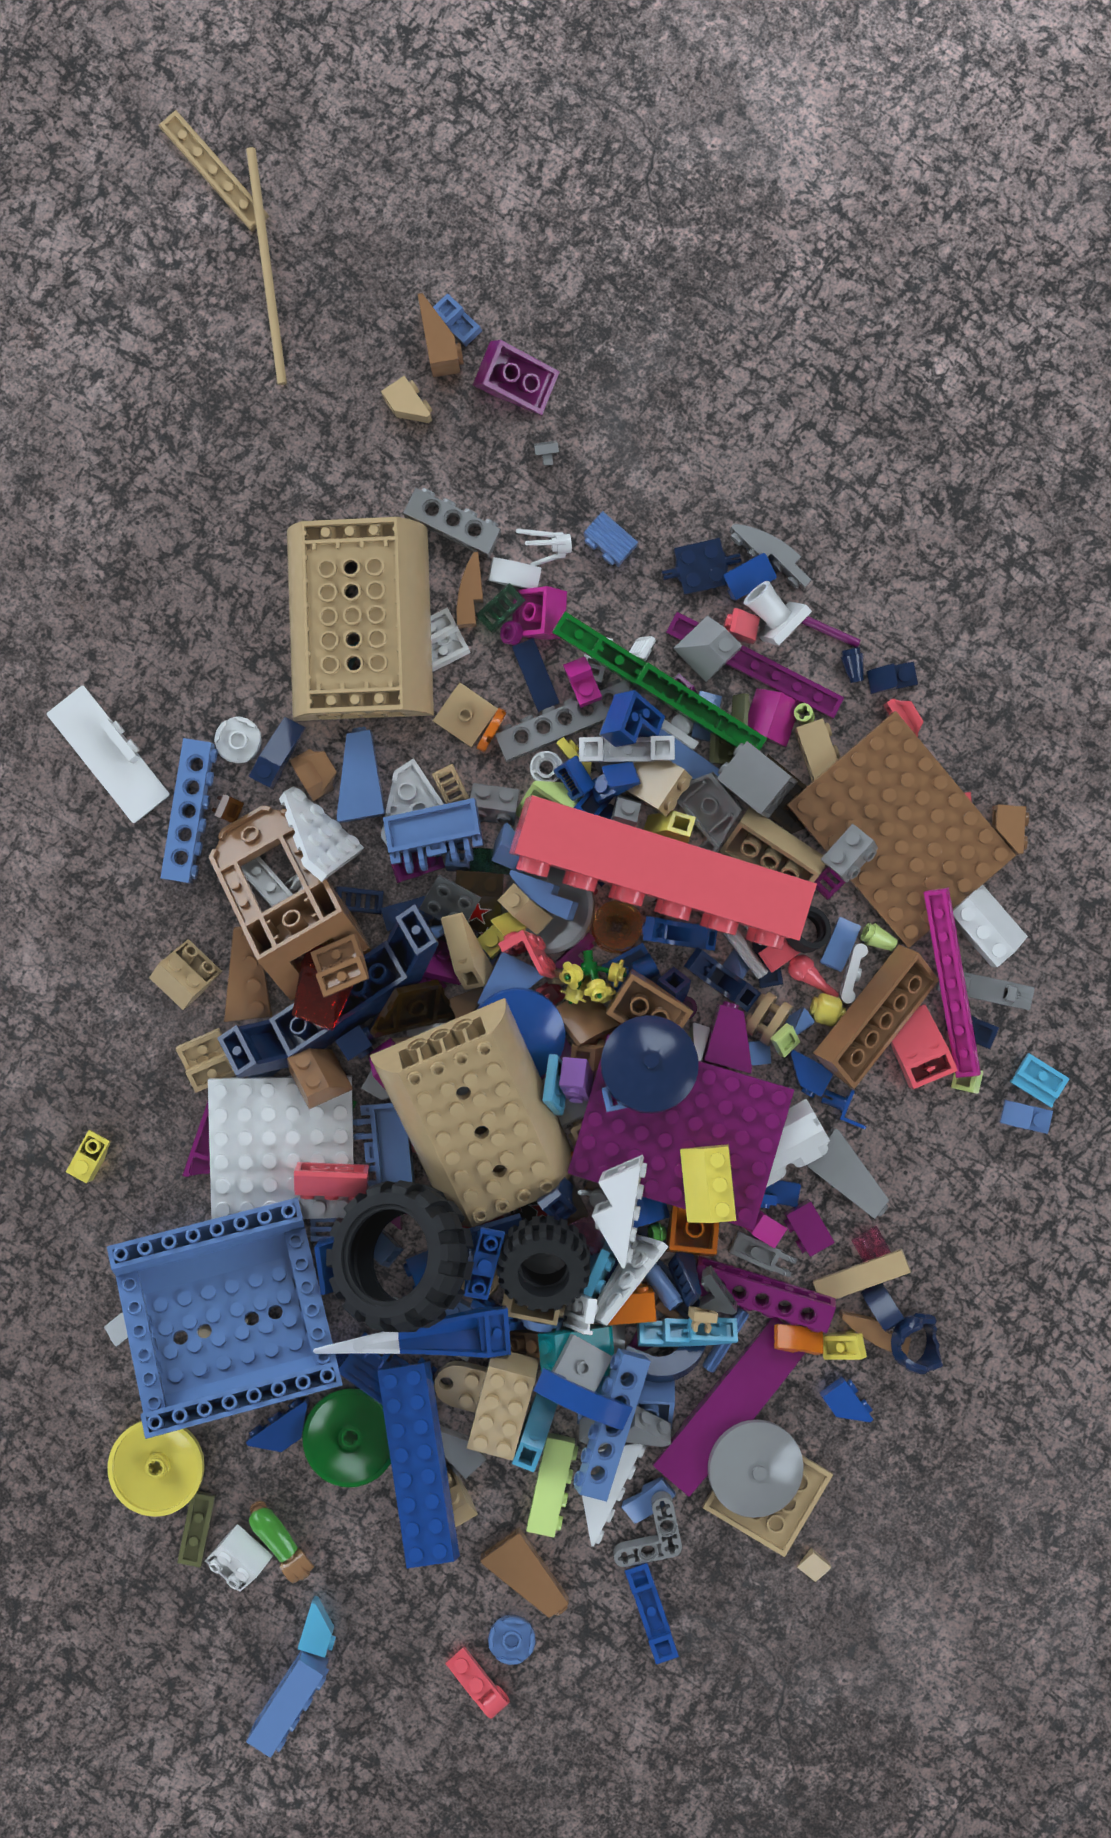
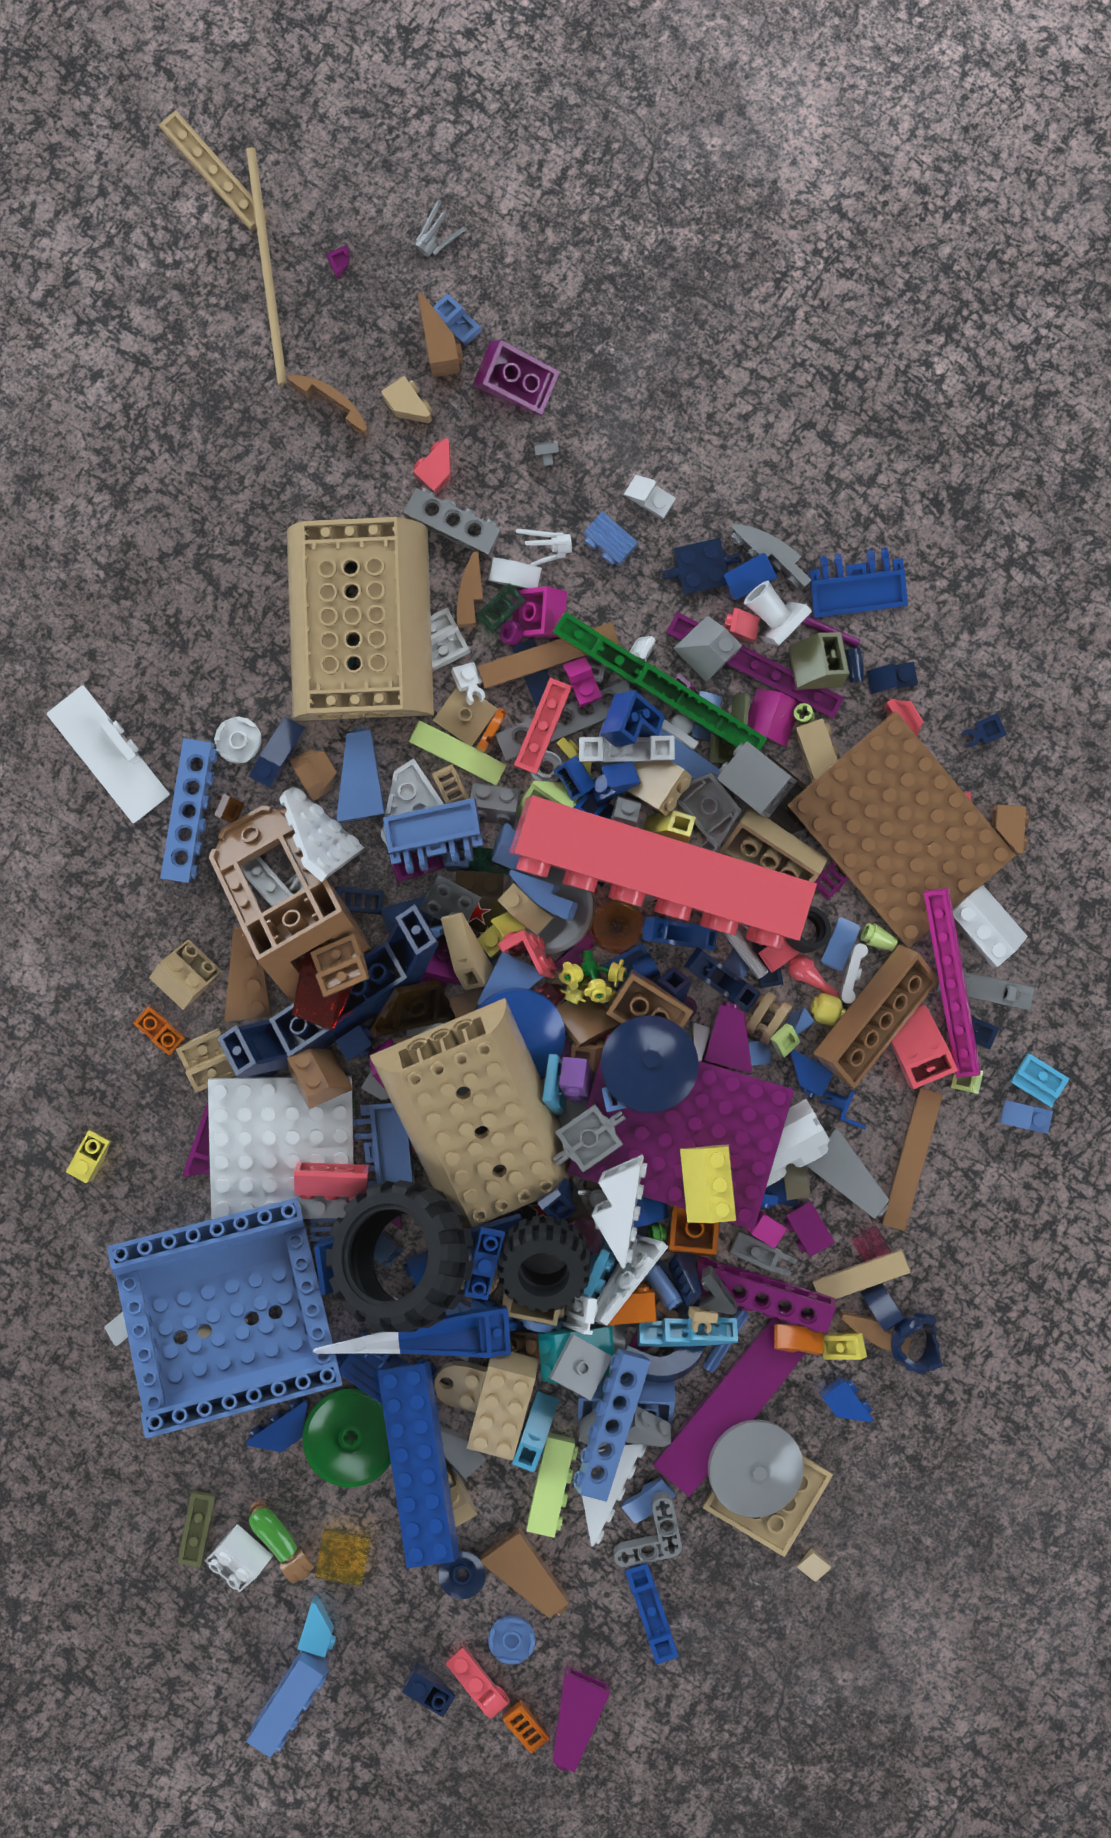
(156, 1472): light yellow dish -> none
(159, 1030): none -> orange slope
(308, 385): none -> medium nougat slope
(339, 260): none -> magenta tile
(342, 1557): none -> clear yellow plate
(427, 241): none -> light grey plant
(428, 1689): none -> dark blue slope
(435, 469): none -> coral slope
(457, 753): none -> yellowish green slope
(462, 1586): none -> dark blue dish
(468, 680): none -> white plate
(512, 1713): none -> orange slope
(536, 659): none -> medium nougat tile
(543, 726): none -> coral plate
(578, 1714): none -> magenta slope
(582, 1400): blue slope -> none
(589, 1138): none -> light grey plate
(649, 496): none -> white slope
(796, 1182): none -> dark tan slope
(819, 661): none -> olive slope
(850, 853): light grey bracket -> none
(858, 589): none -> blue hinge
(912, 1159): none -> medium nougat tile
(987, 730): none -> dark blue plate

